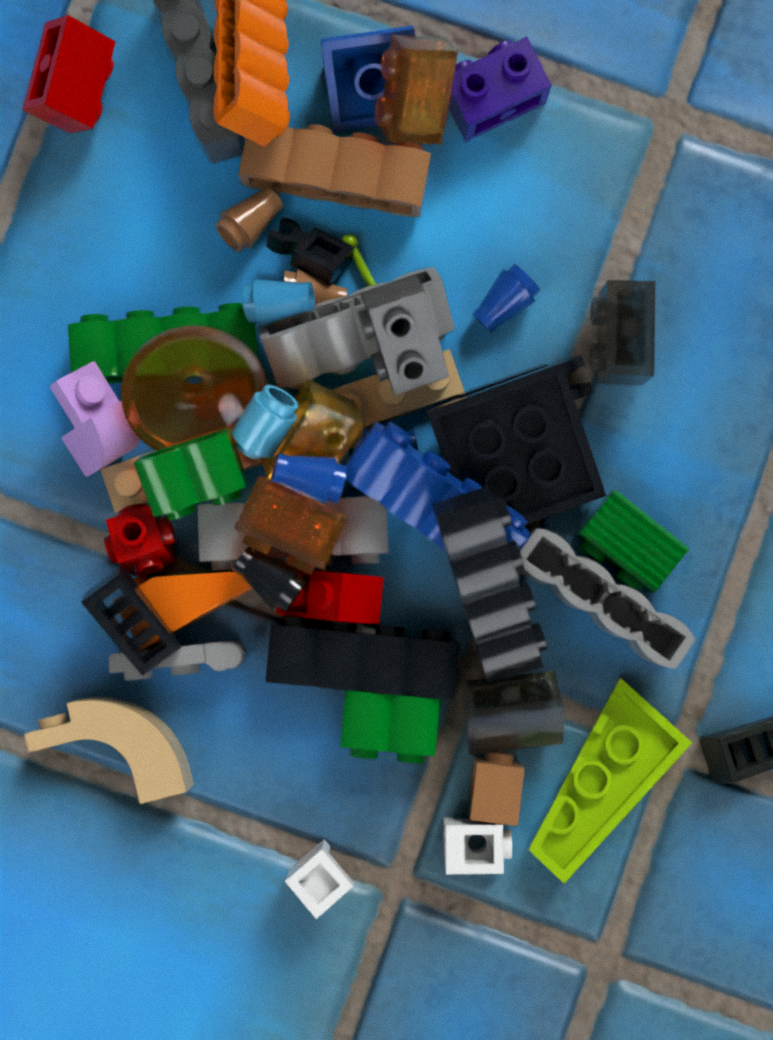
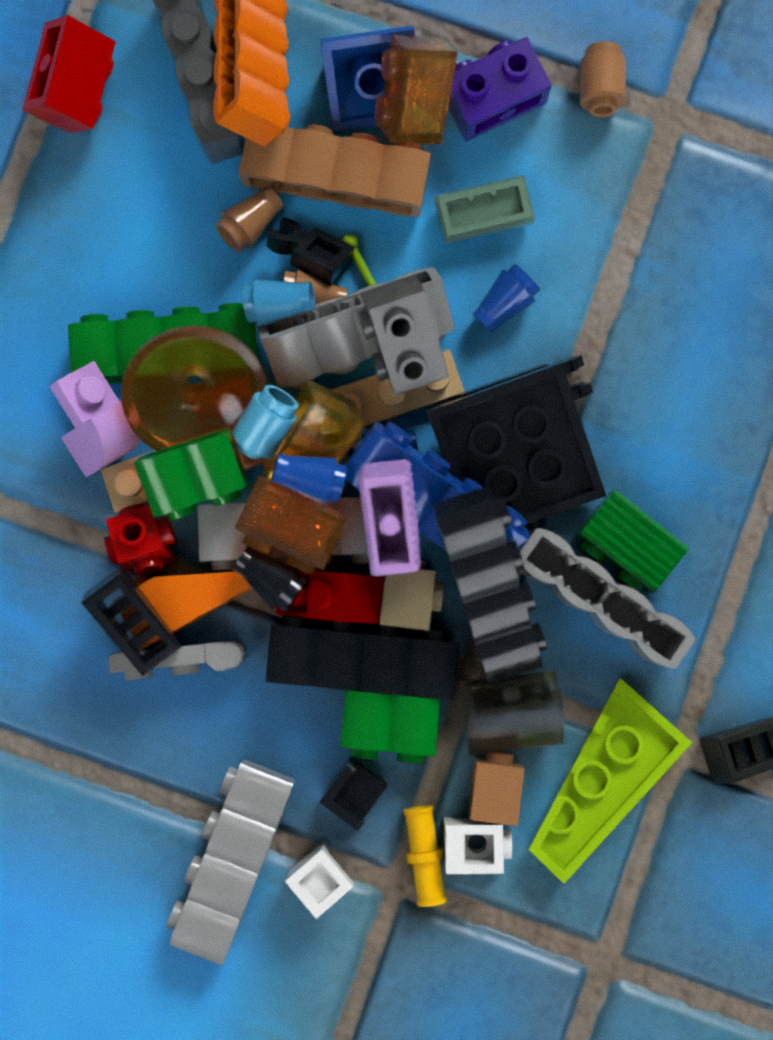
(138, 734): tan arch -> none
(231, 862): none -> light grey brick
(353, 793): none -> black panel
(390, 517): none -> lavender brick
(411, 598): none -> dark tan brick
(425, 856): none -> yellow pin
(484, 209): none -> sand green plate
(603, 79): none -> medium nougat brick
(625, 332): clear smoke brick -> none

